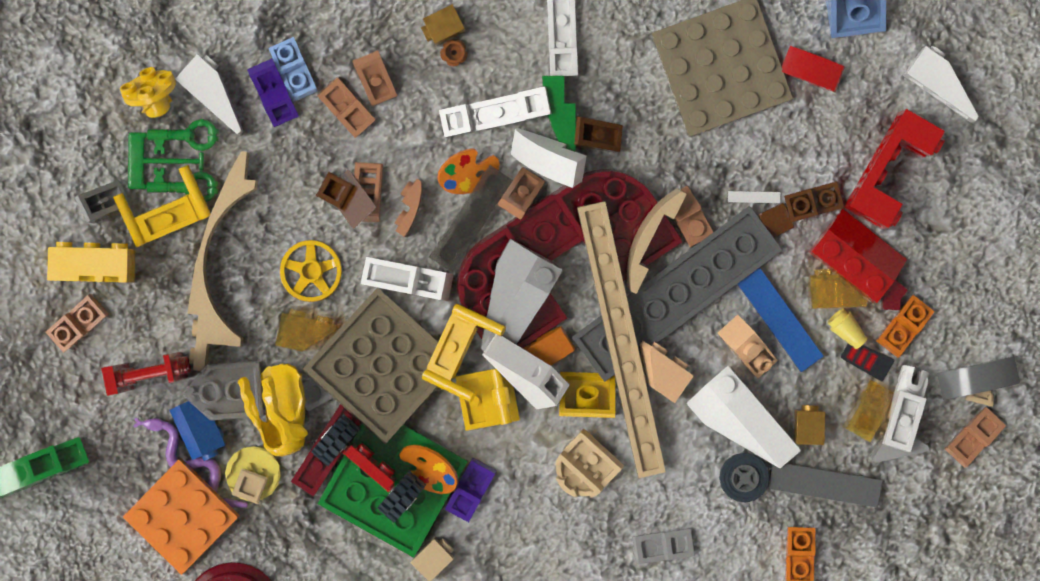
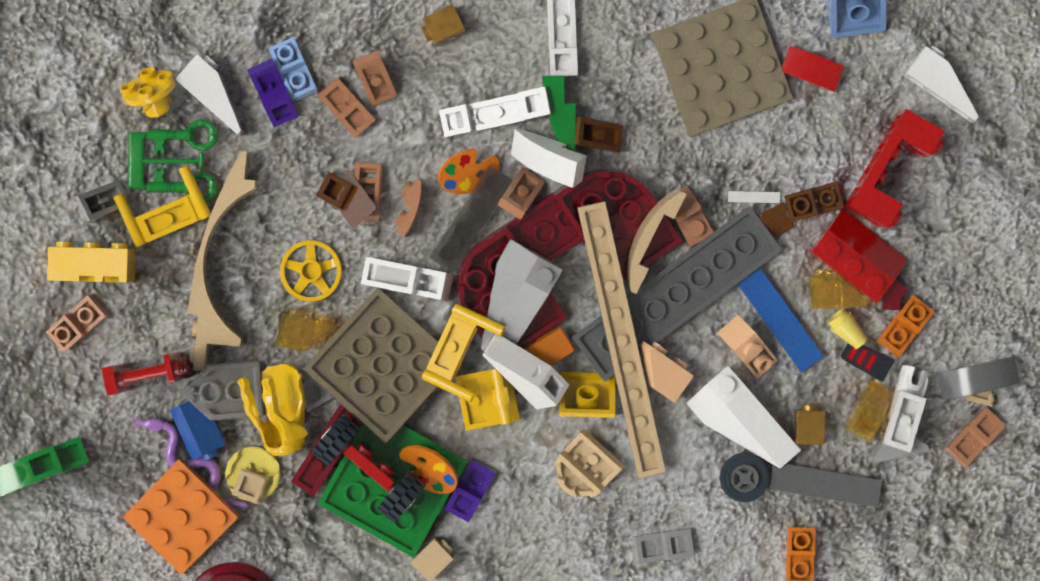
(448, 47): dark orange plate -> none

